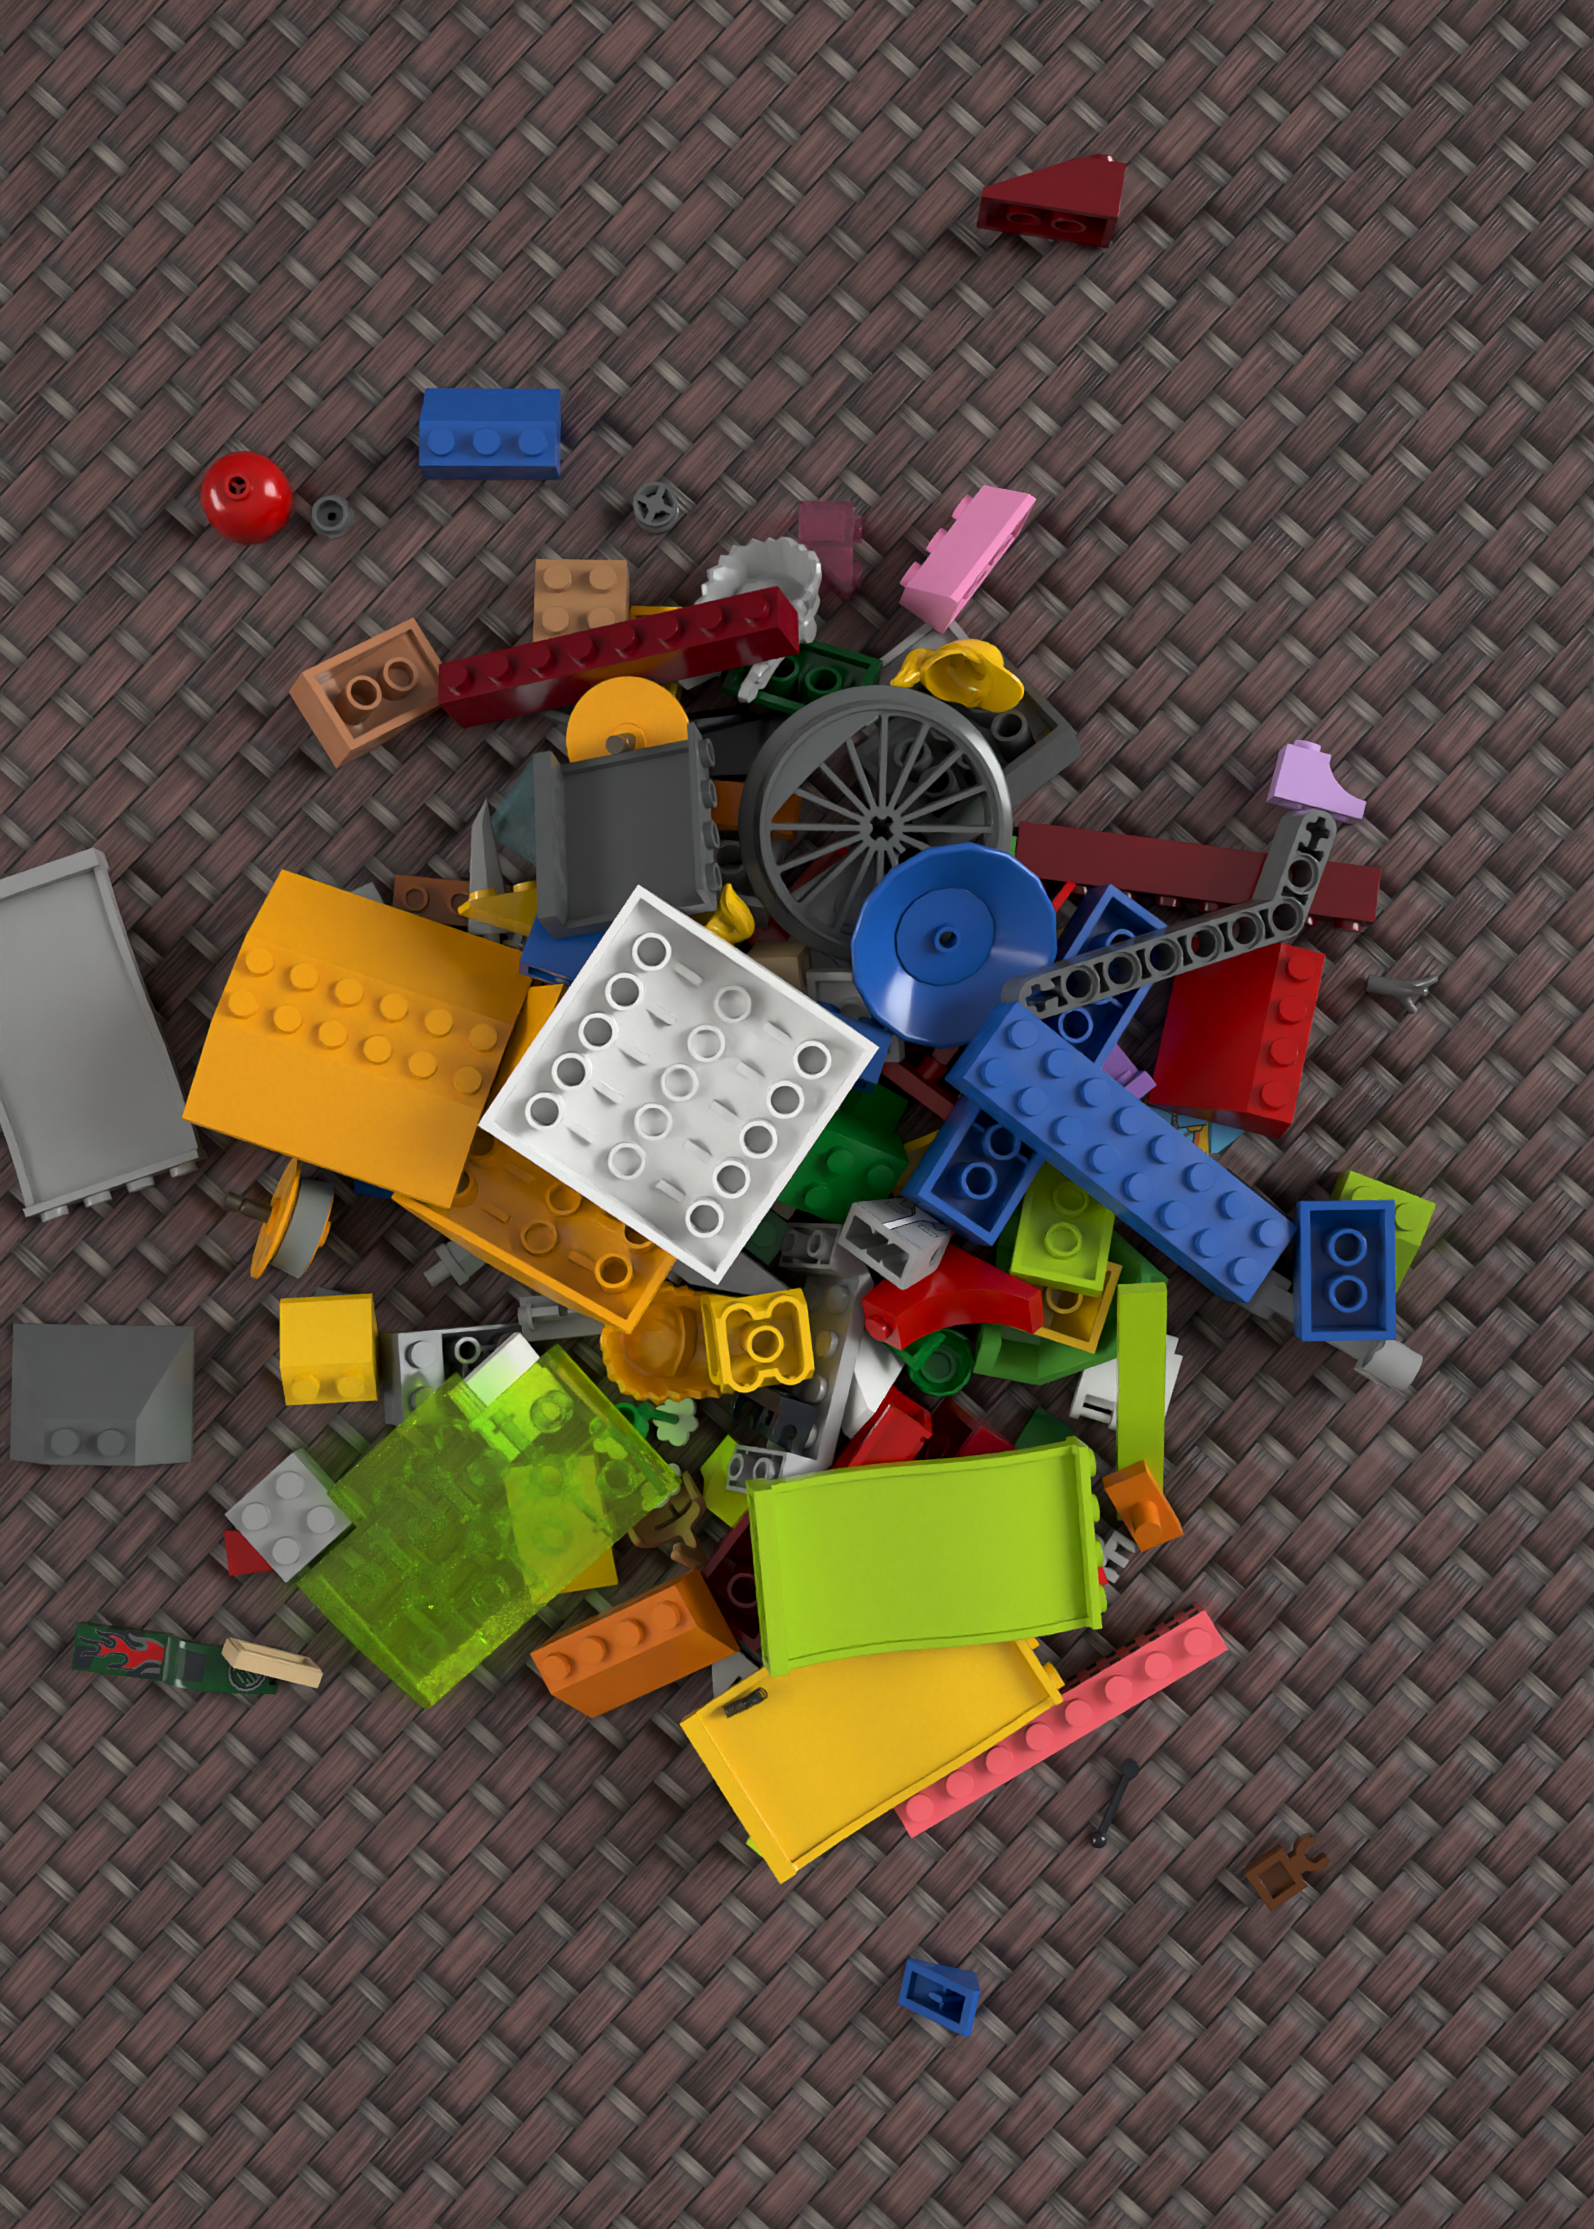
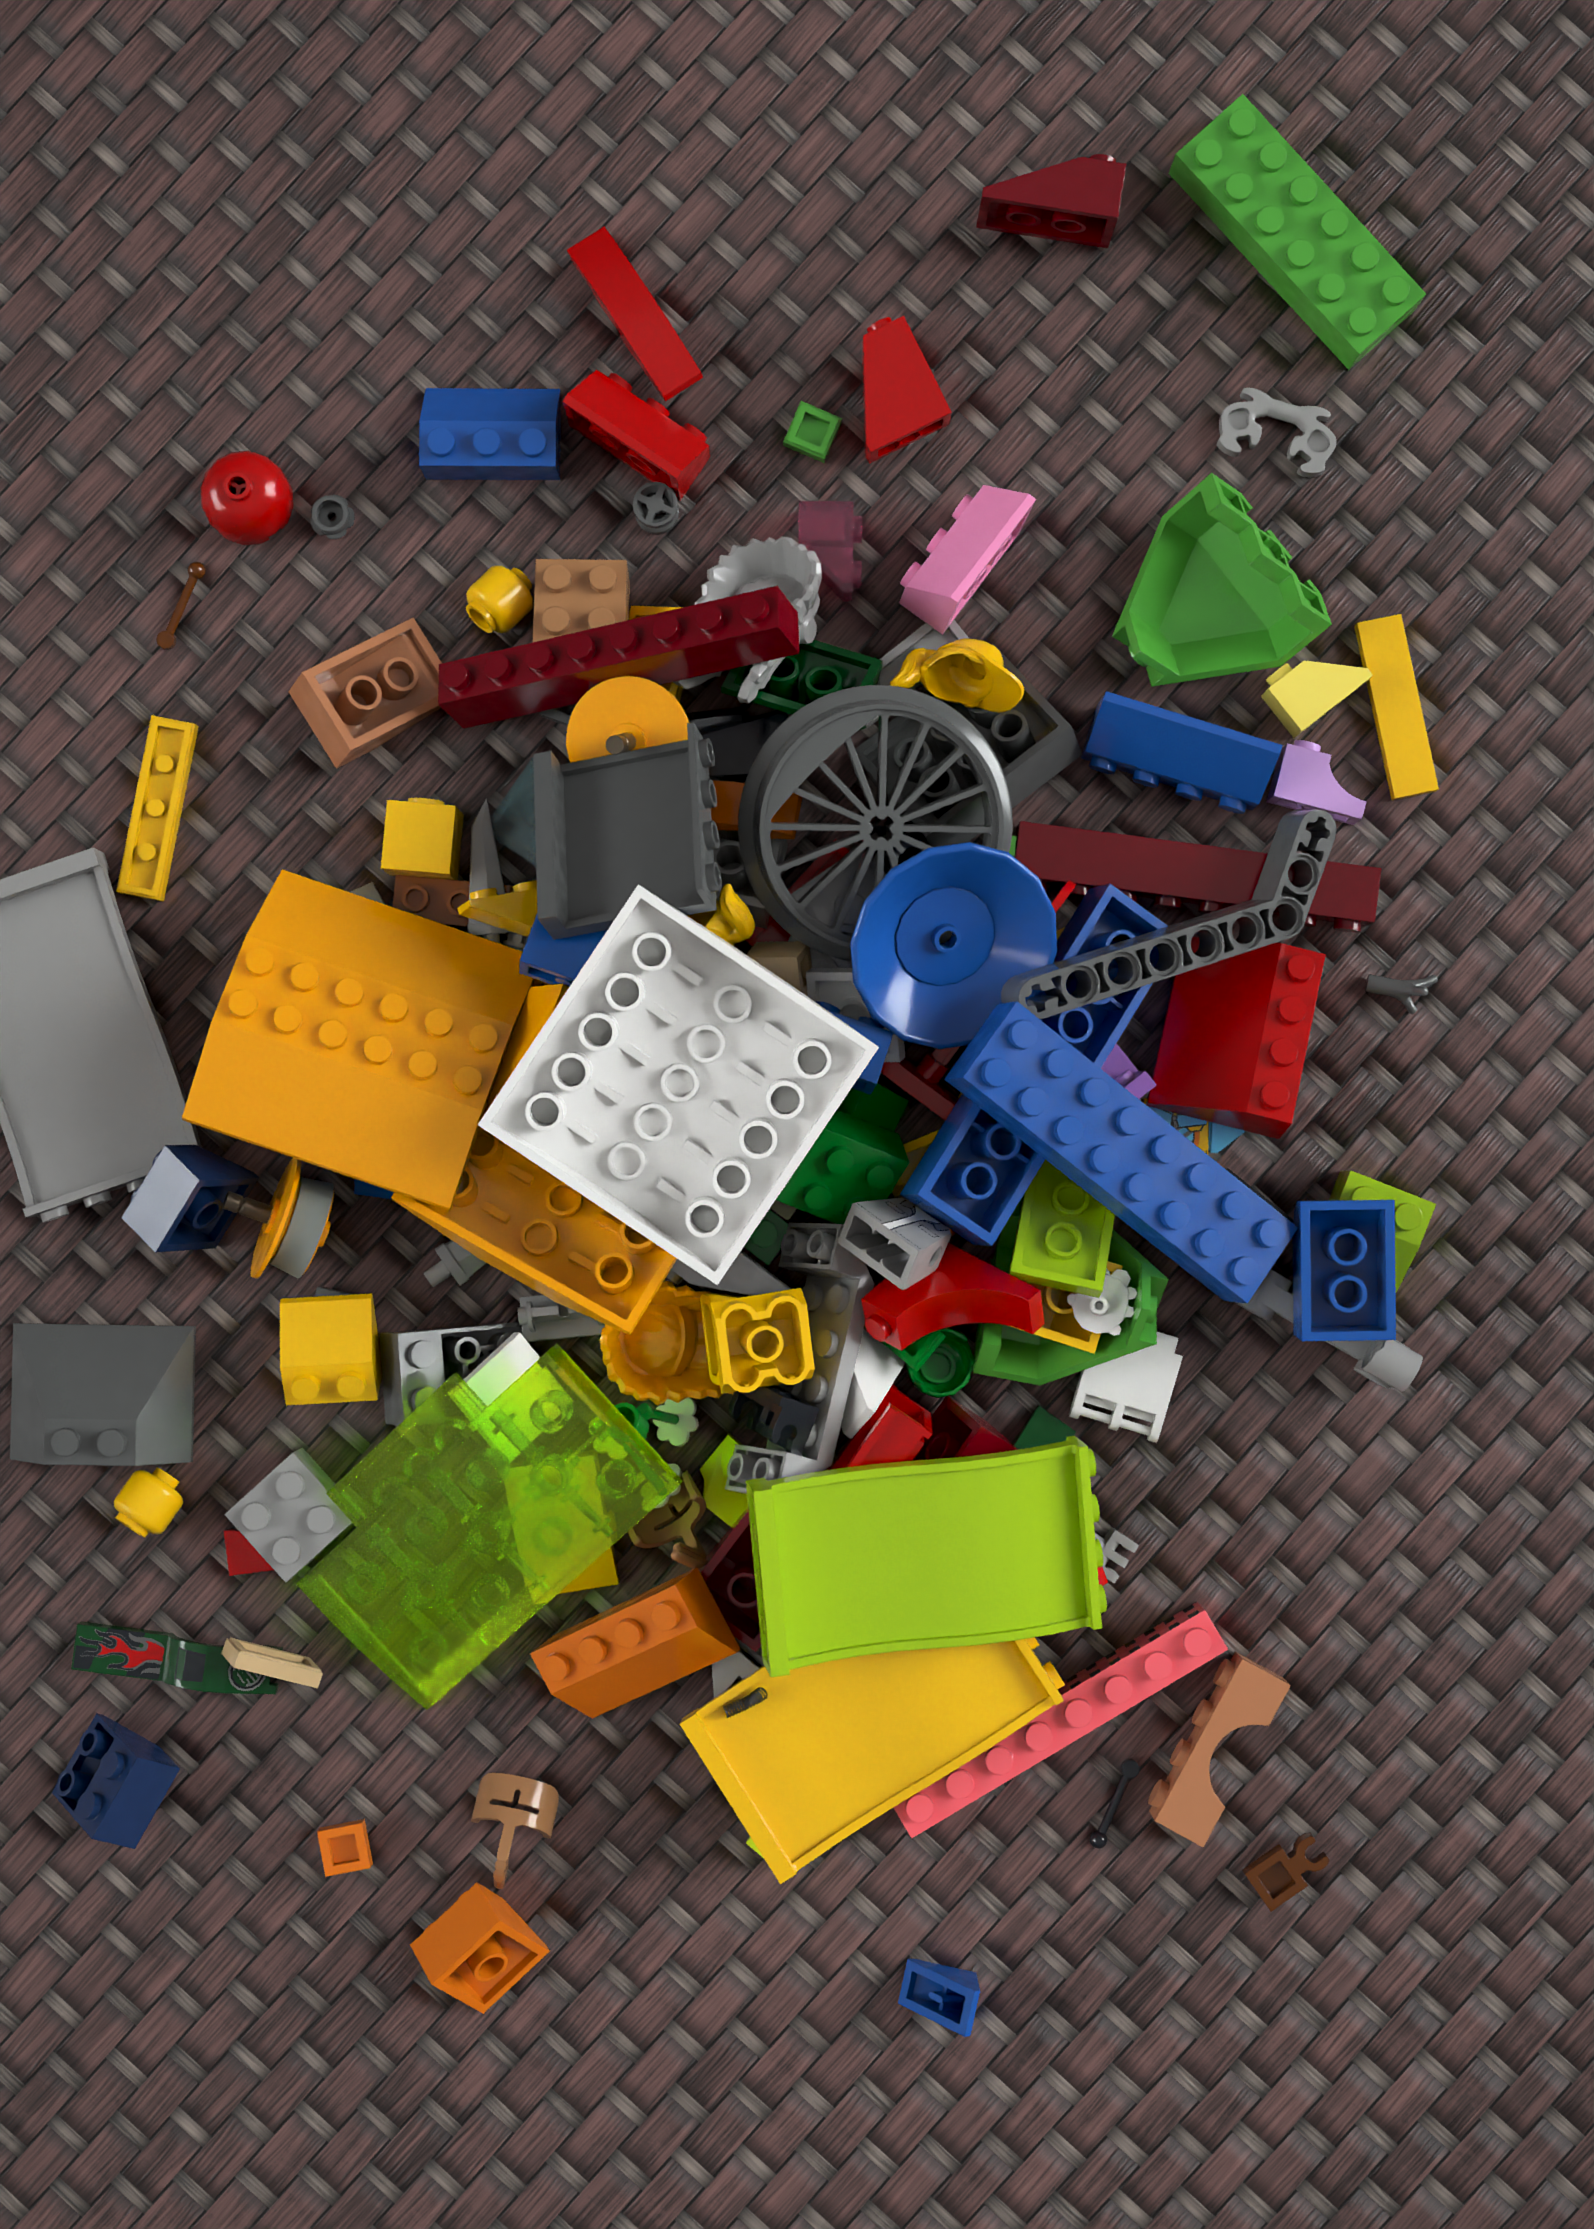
(115, 1782): none -> dark blue slope
(148, 1502): none -> yellow head
(157, 808): none -> yellow tile
(166, 638): none -> reddish brown hinge
(184, 1199): none -> dark blue slope
(345, 1847): none -> orange plate
(422, 839): none -> yellow head
(478, 1948): none -> orange slope
(499, 599): none -> yellow head
(532, 1795): none -> medium nougat helmet
(635, 314): none -> red slope
(637, 431): none -> red slope
(812, 432): none -> bright green tile
(898, 390): none -> red slope
(1108, 1310): none -> white piece
(1141, 1376): lime tile -> none
(1142, 1506): orange tile -> none
(1179, 753): none -> blue slope
(1216, 594): none -> bright green panel
(1239, 423): none -> light grey helmet
(1242, 1697): none -> nougat arch
(1295, 232): none -> bright green brick
(1310, 691): none -> light yellow slope
(1396, 707): none -> yellow tile

